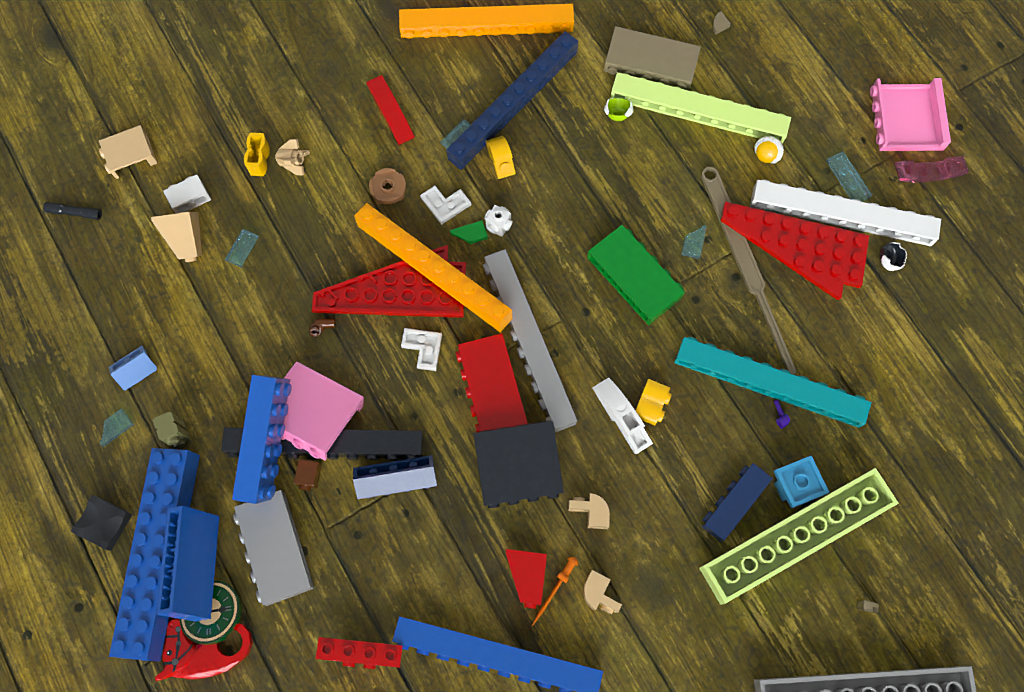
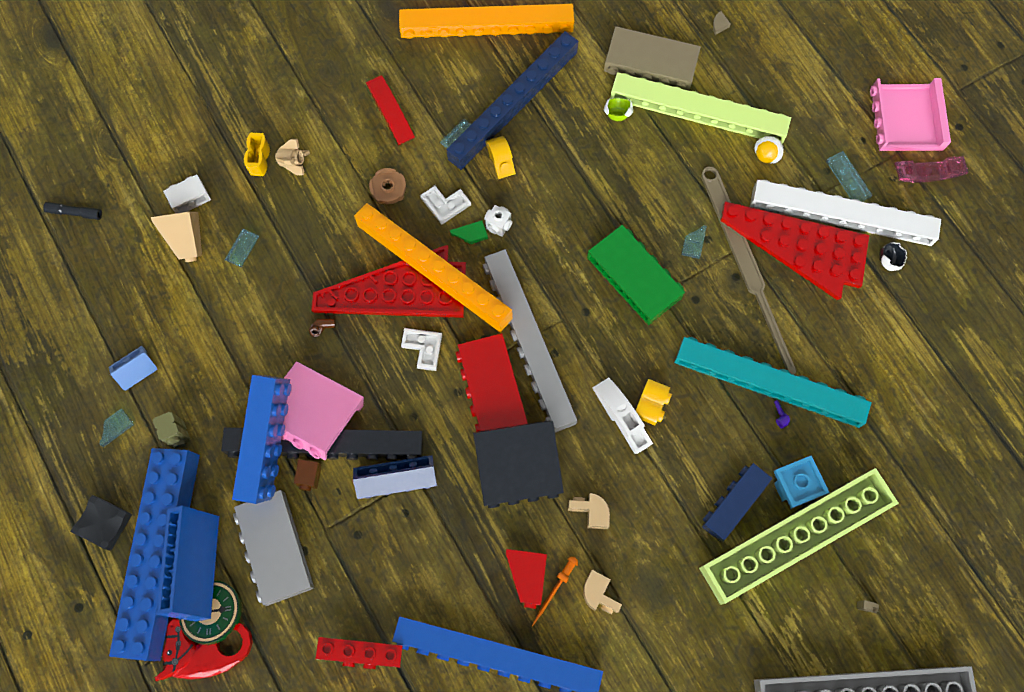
(126, 149): tan panel -> none

